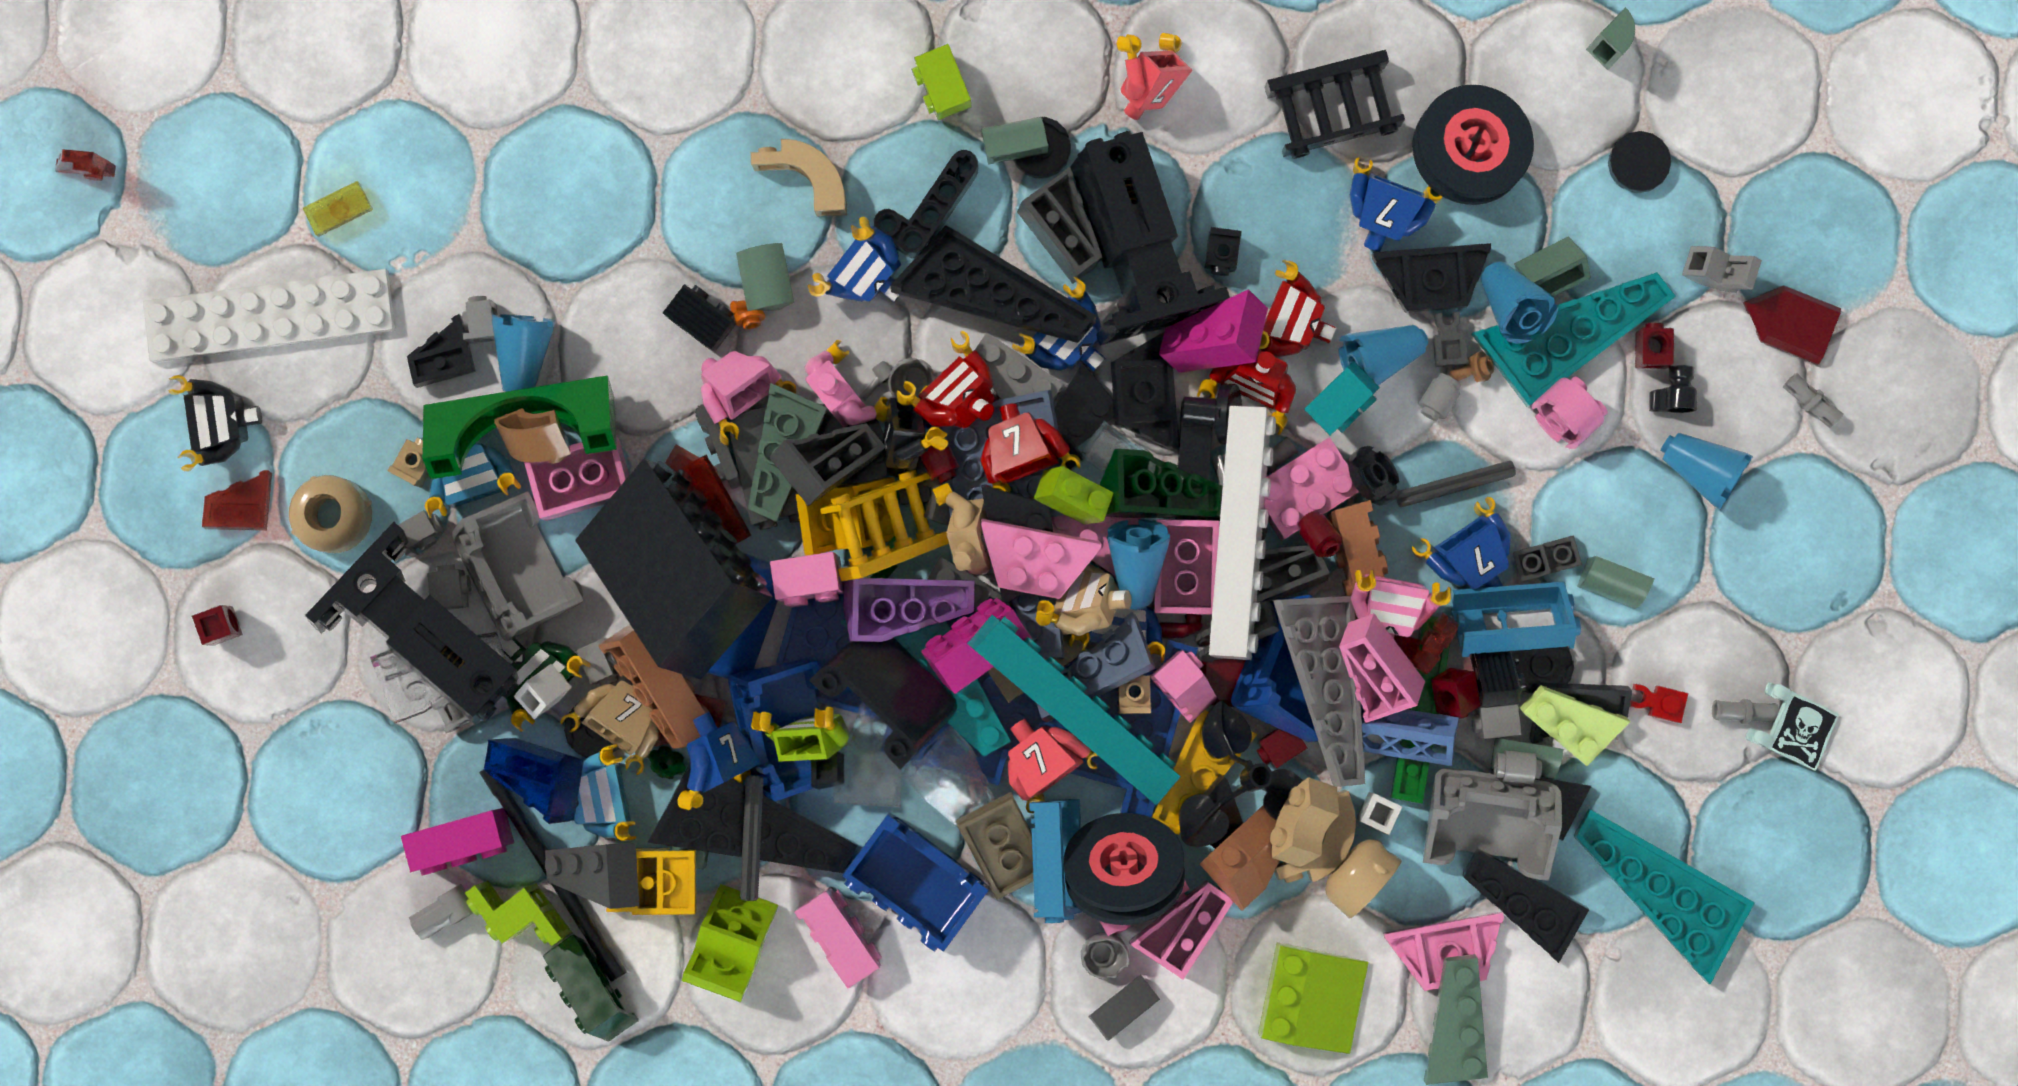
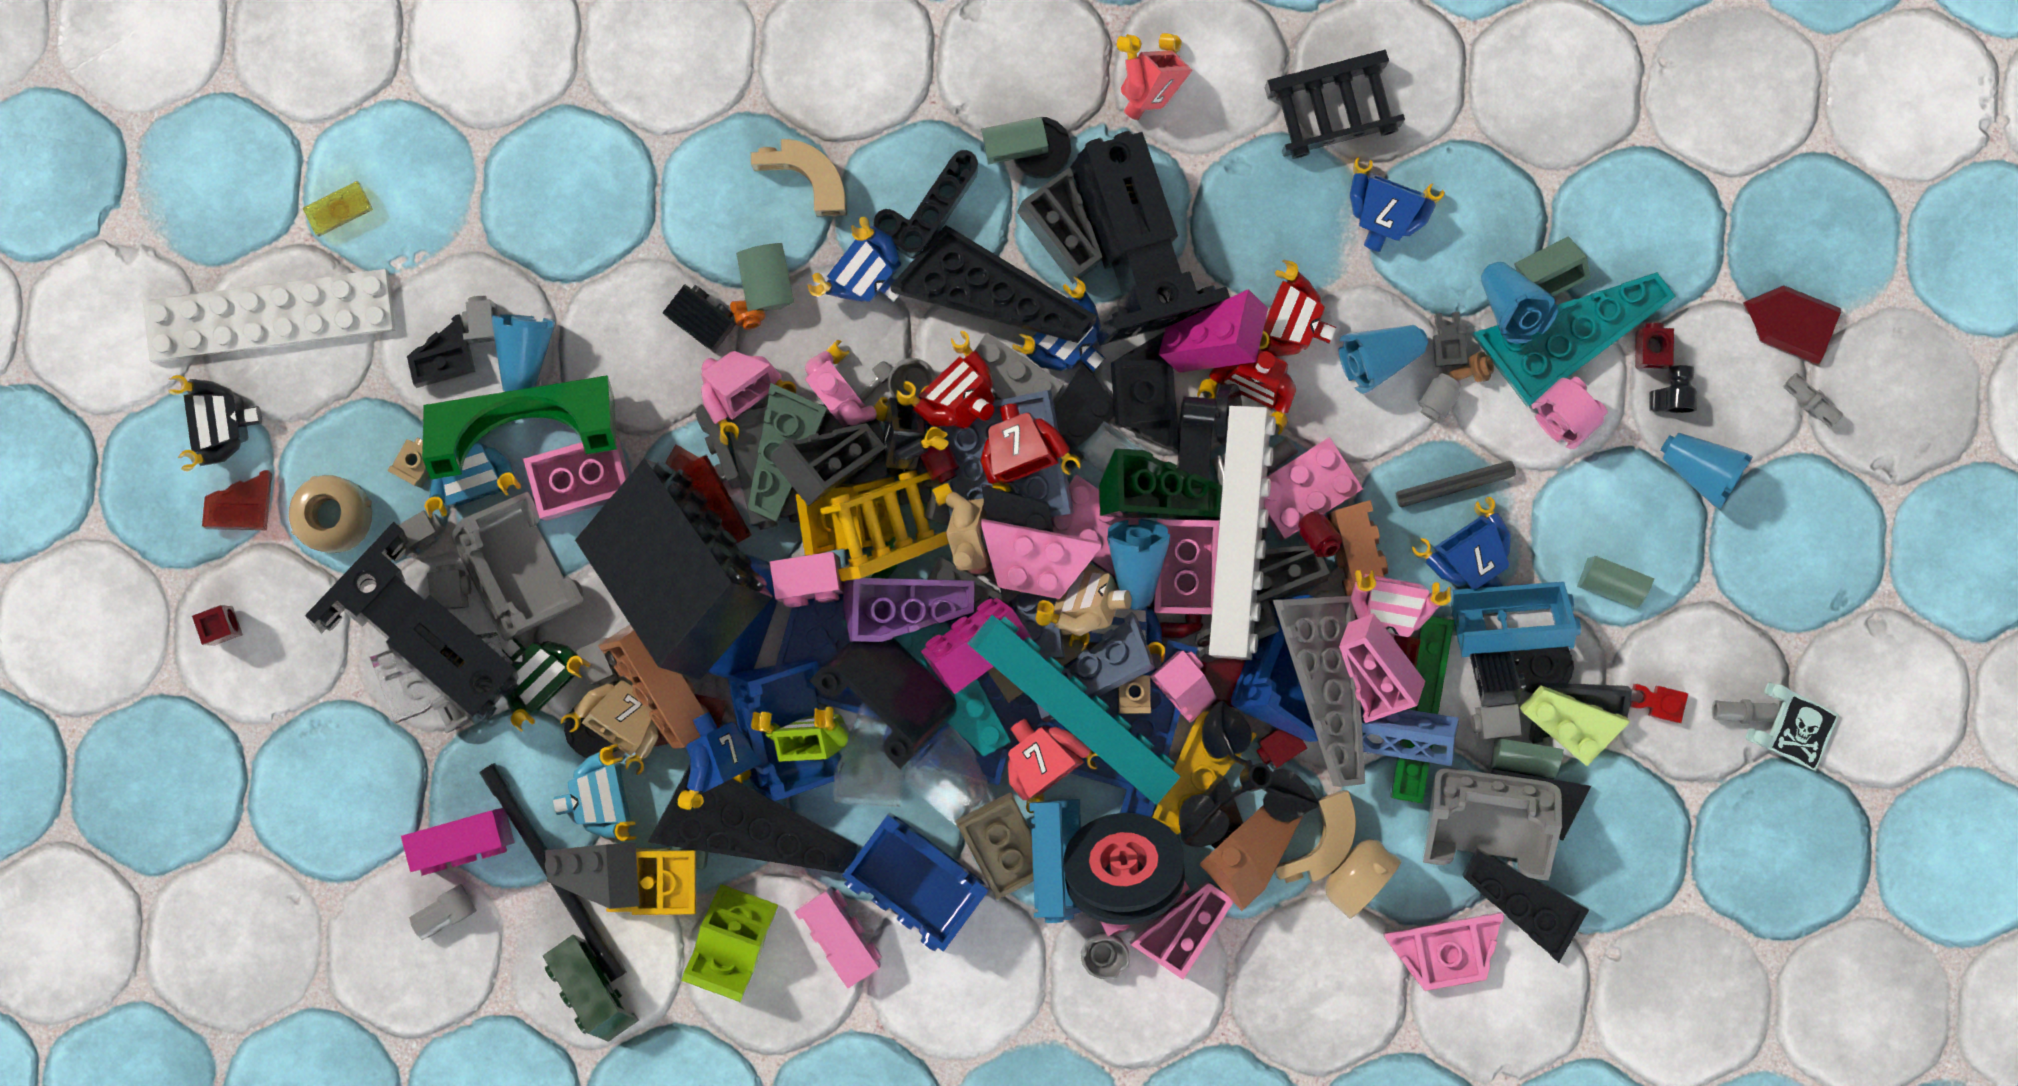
(85, 163): clear red wing -> none
(518, 913): lime bracket -> none
(533, 436): medium nougat brick -> none
(538, 775): clear blue wedge -> none
(542, 691): white brick -> none
(666, 762): dark green plant -> none
(751, 838): dark grey axle -> none
(827, 772): black plate -> none
(942, 82): lime brick -> none
(1073, 495): lime brick -> none
(1124, 1007): dark grey slope -> none
(1226, 238): black brick -> none
(1304, 822): tan brick -> none
(1312, 999): lime slope -> none
(1339, 402): teal brick -> none
(1374, 475): black tile -> none
(1379, 813): white brick -> none
(1433, 276): black wing -> none
(1434, 643): clear red plate -> none
(1442, 143): black wheel -> none
(1455, 692): dark red brick -> none
(1458, 1032): sand green wing -> none
(1517, 767): light grey brick -> none
(1547, 558): dark grey slope -> none
(1614, 39): sand green brick -> none
(1639, 162): black tile -> none
(1680, 901): teal wing -> none
(1720, 270): light grey brick -> none

